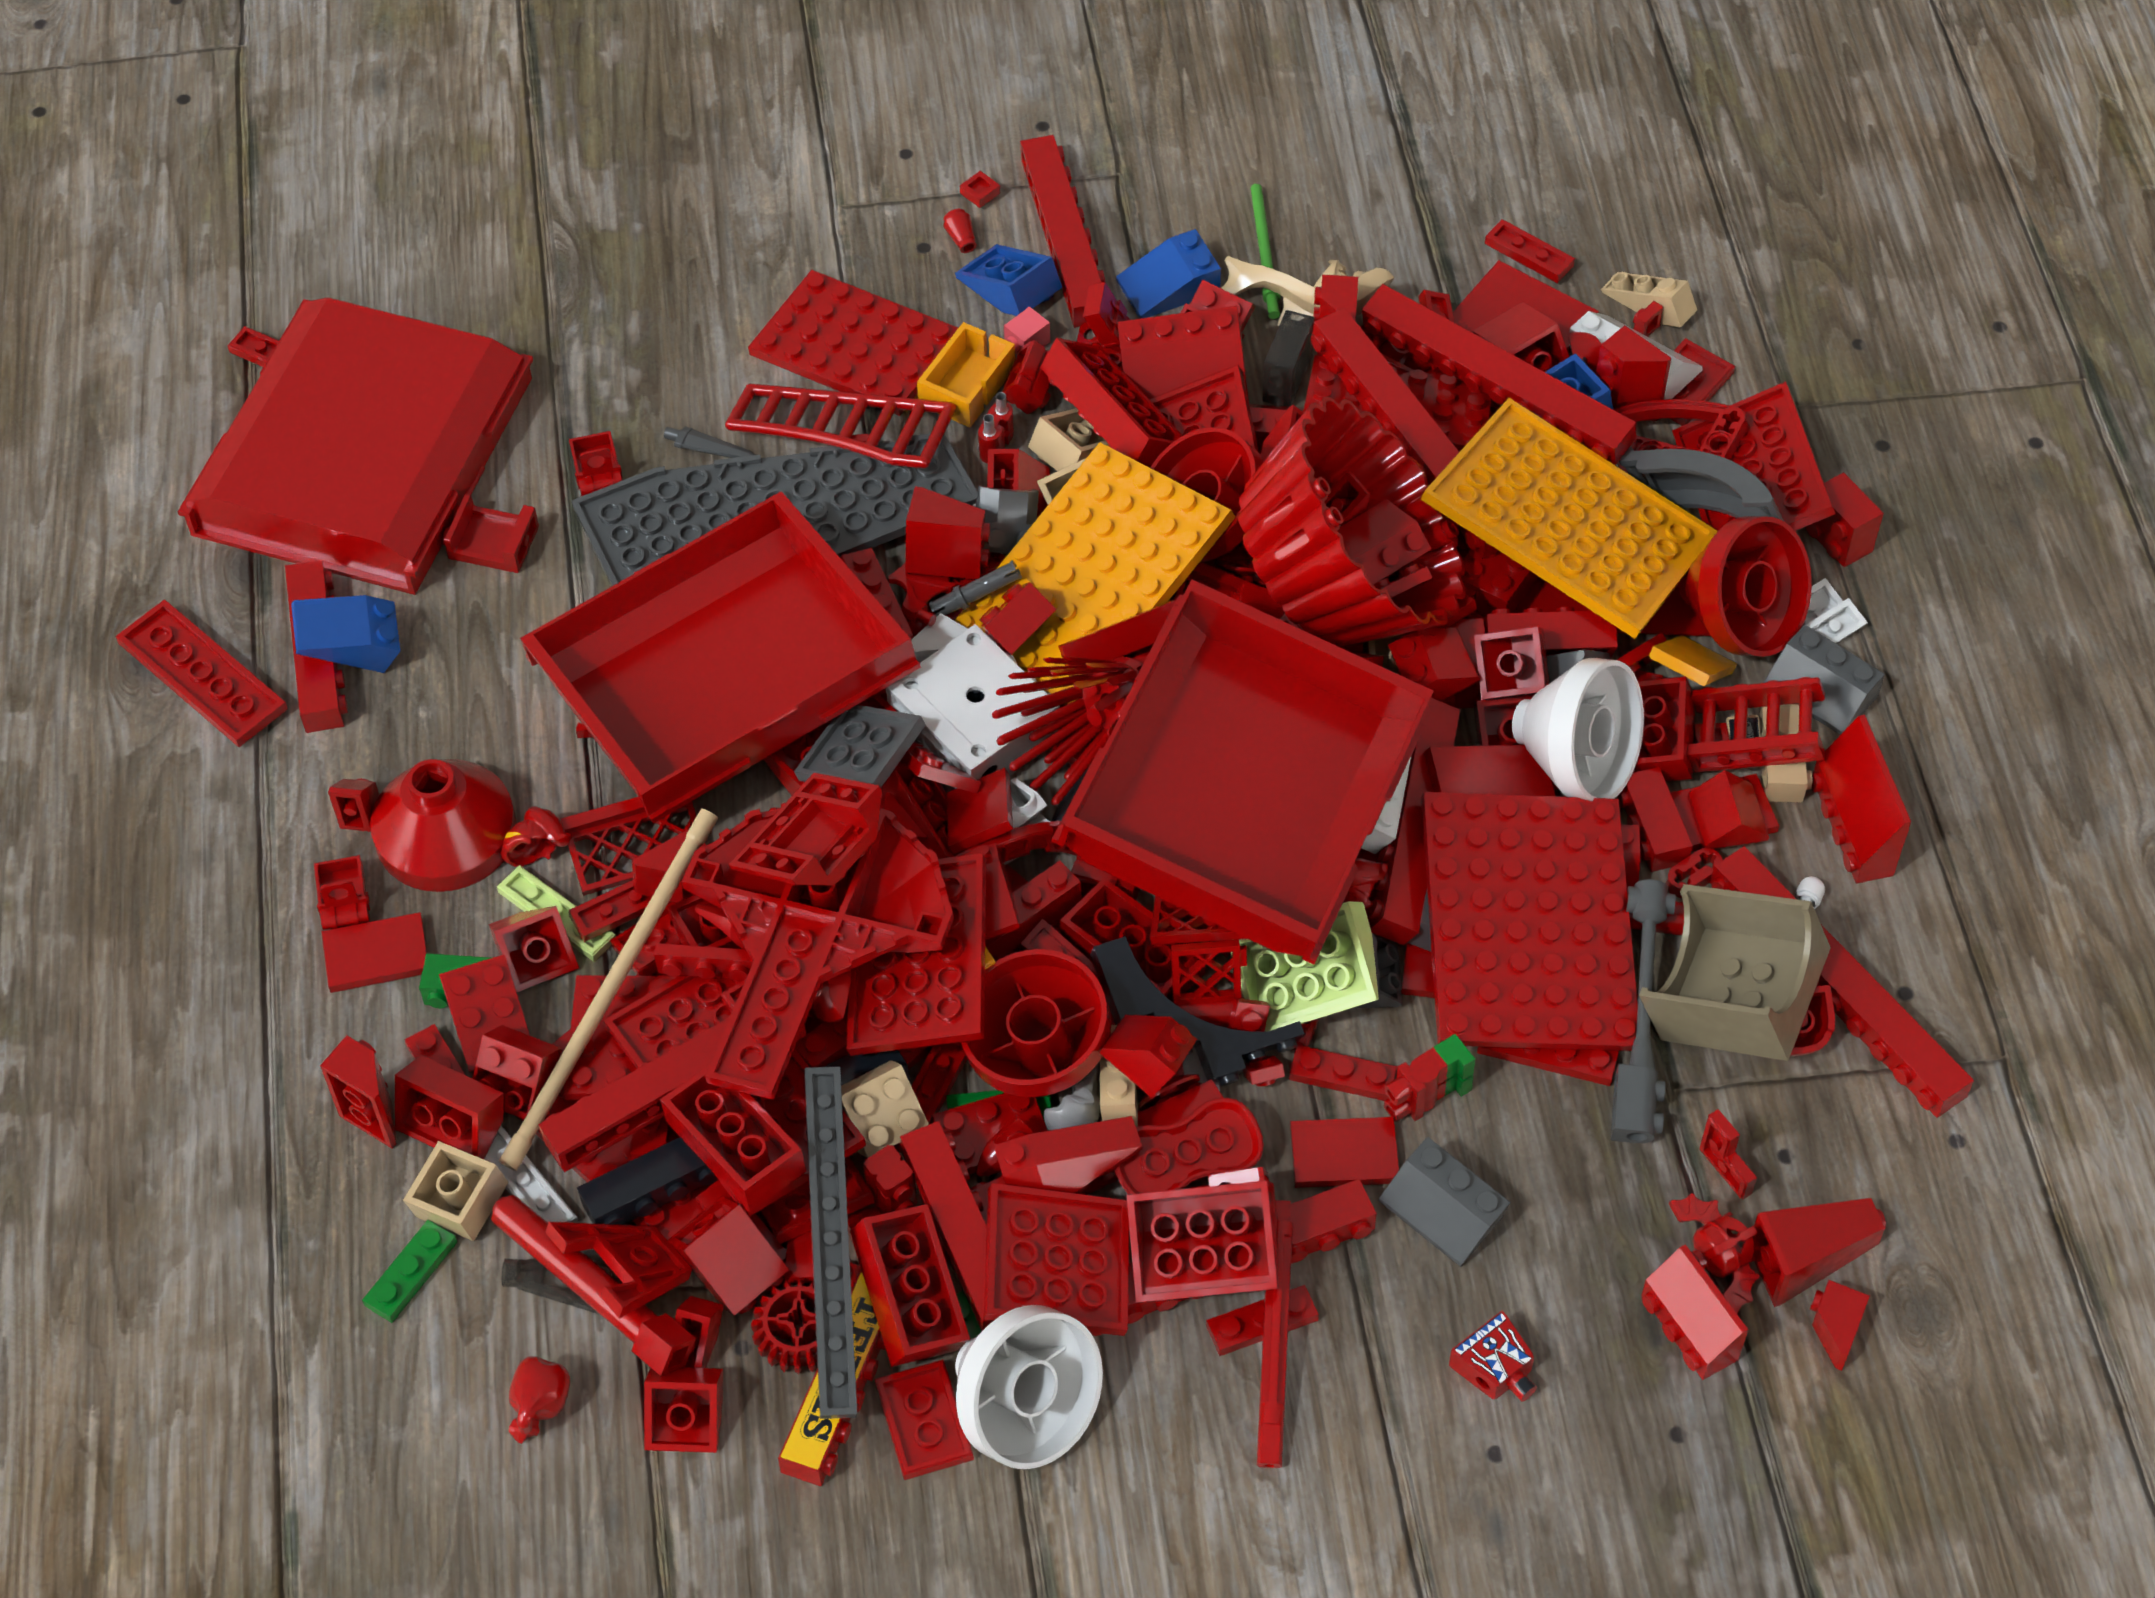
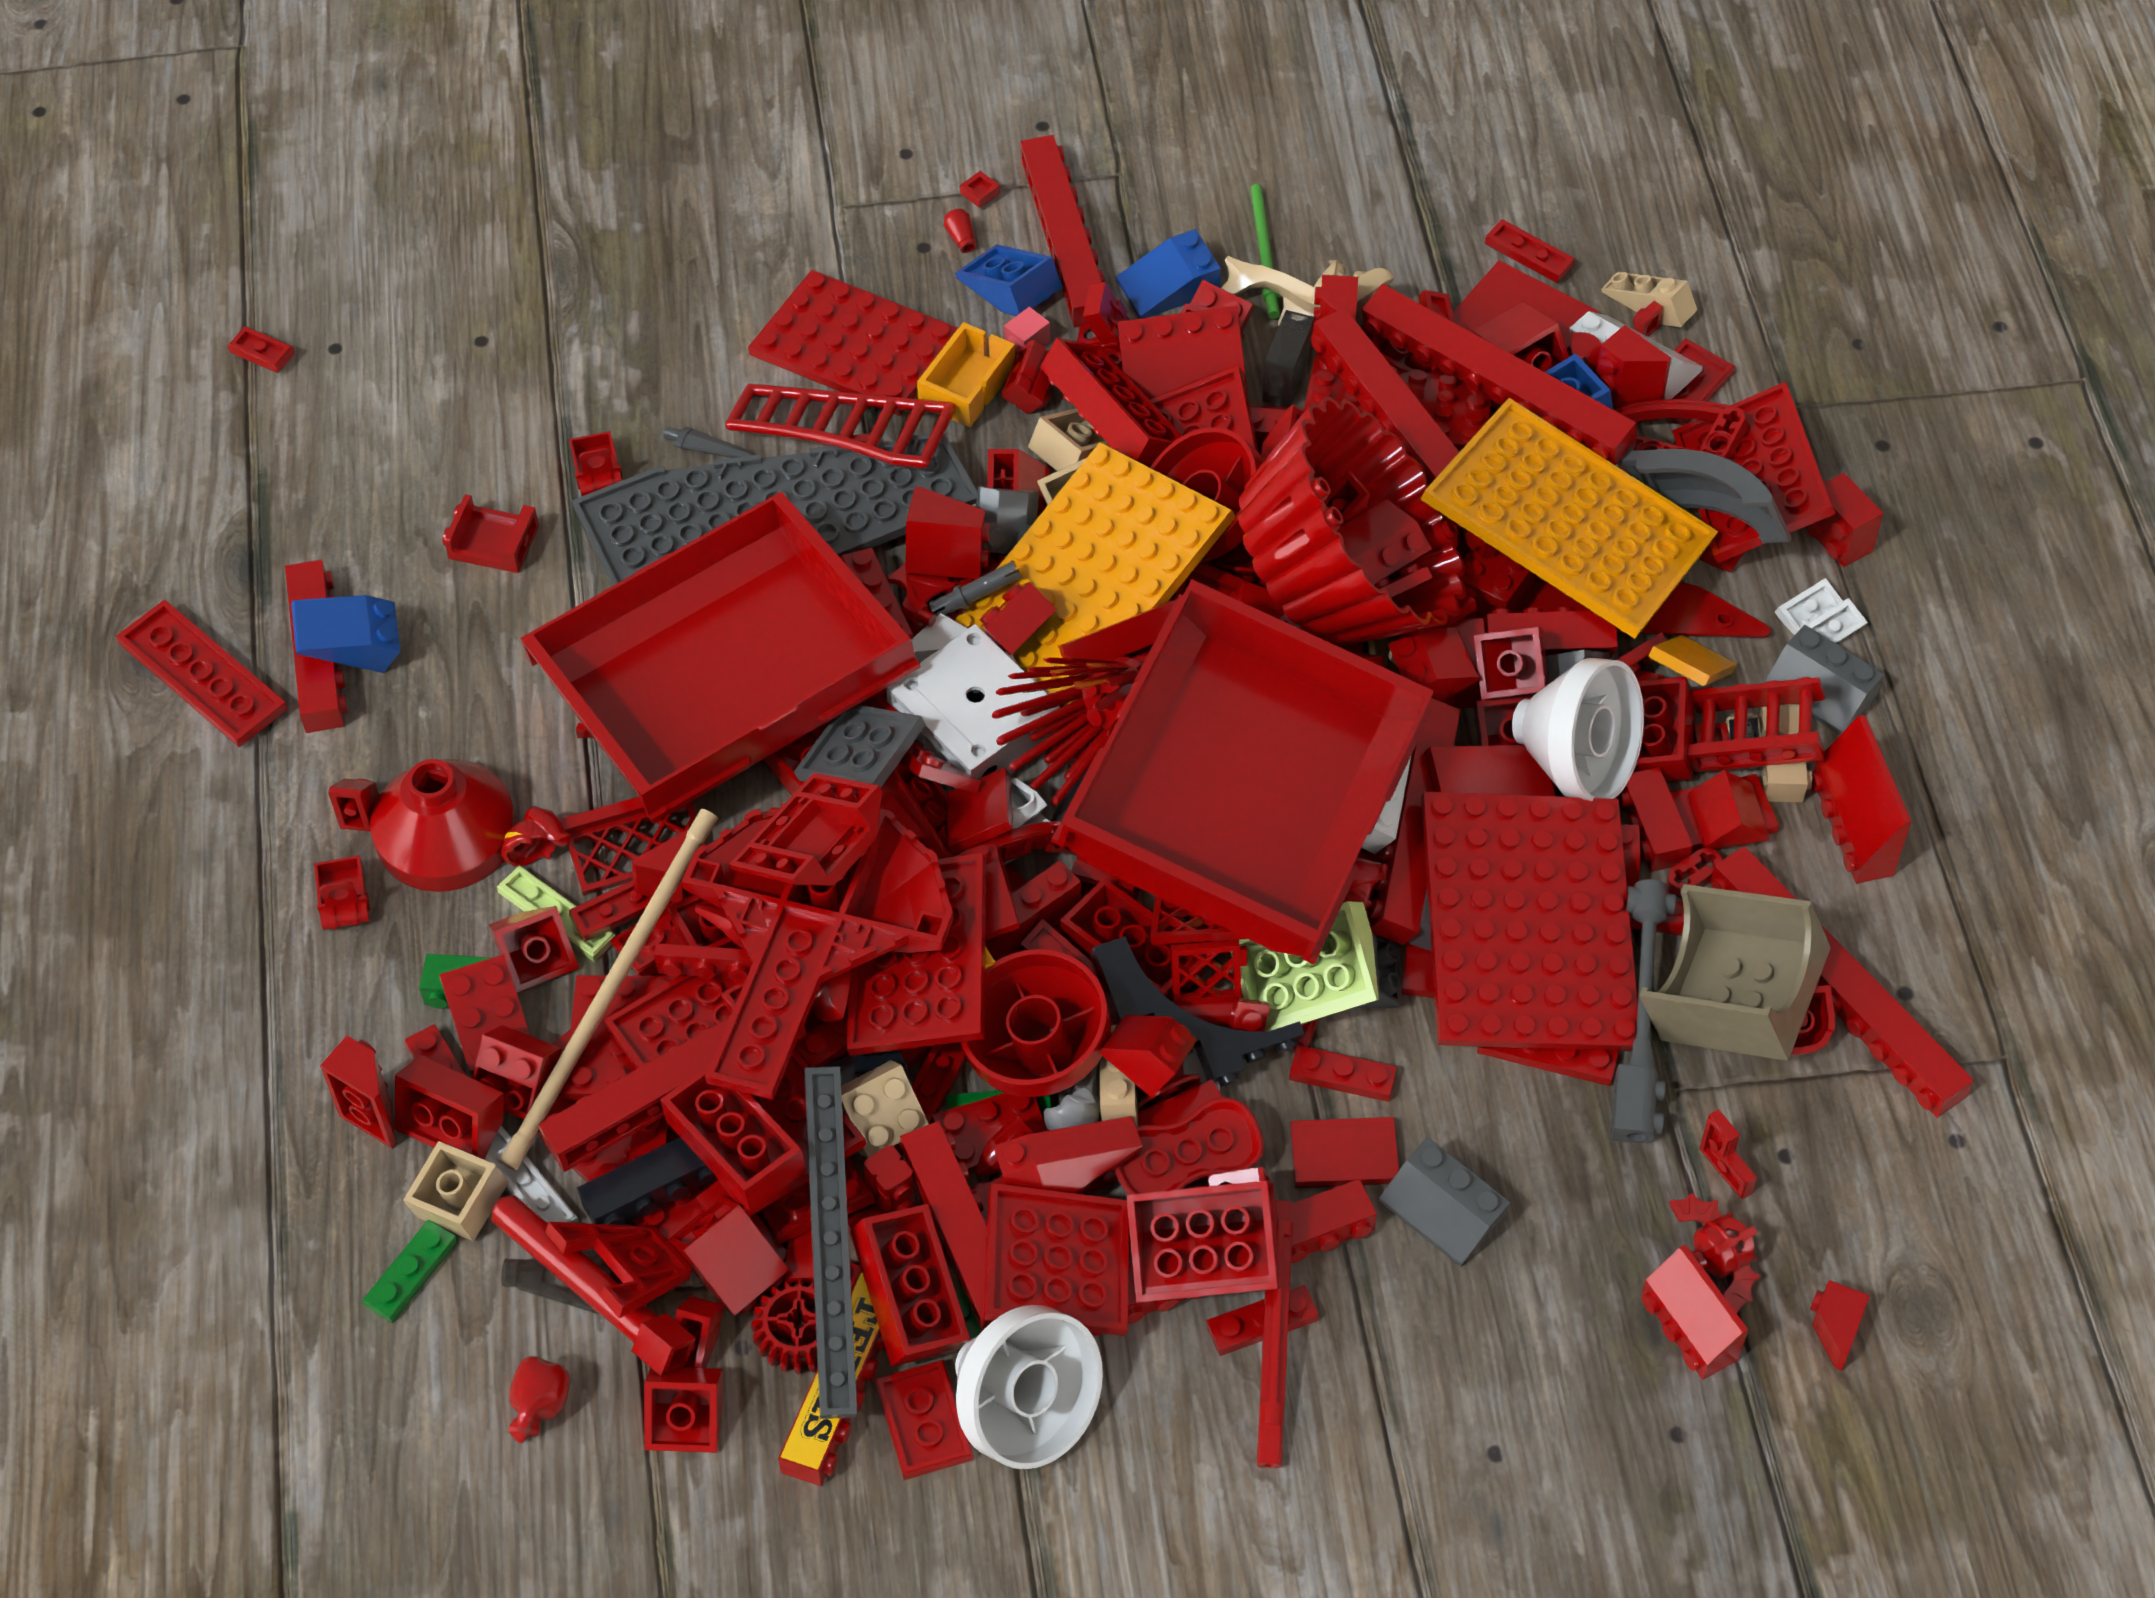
(358, 443): red panel -> none
(374, 952): red tile -> none
(996, 427): red piece -> none
(1264, 1071): red plate -> none
(1429, 1078): red hips -> none
(1495, 1359): torso -> none
(1751, 585): red cone -> none
(1811, 890): white cylinder -> none
(1812, 1242): red slope -> none

